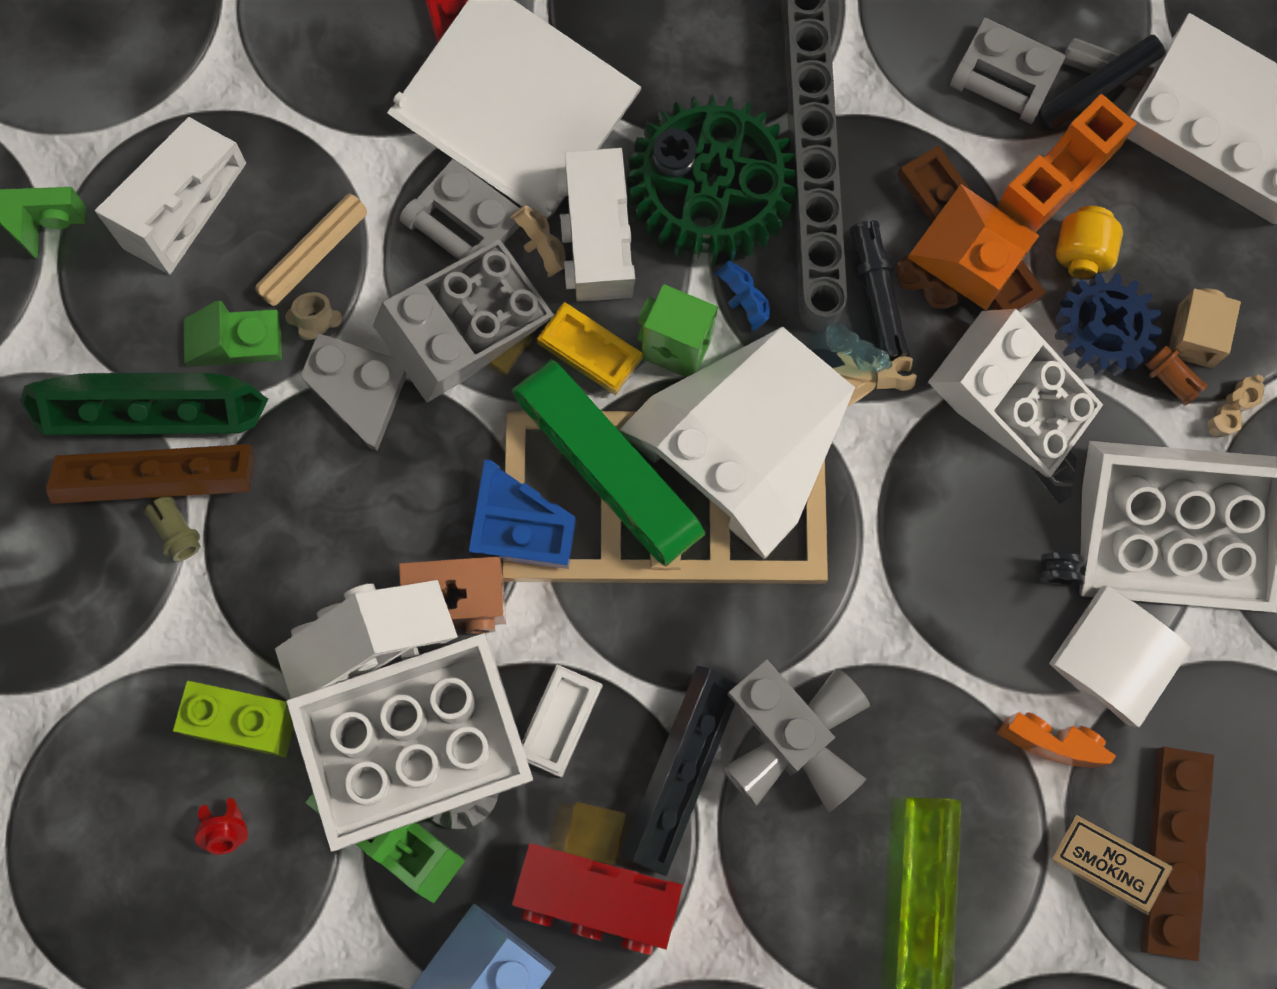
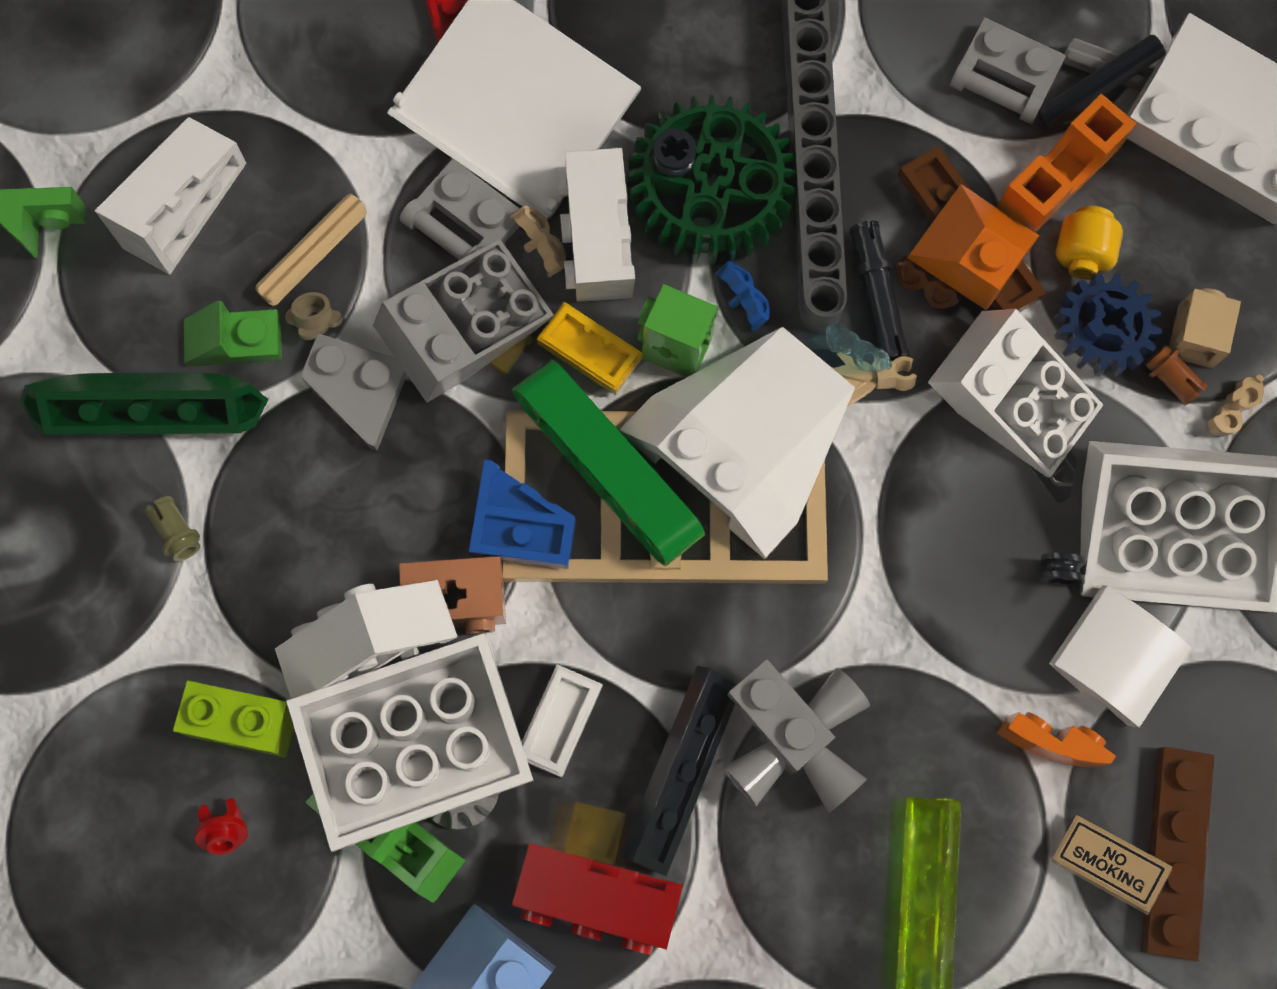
(151, 473): reddish brown plate -> none

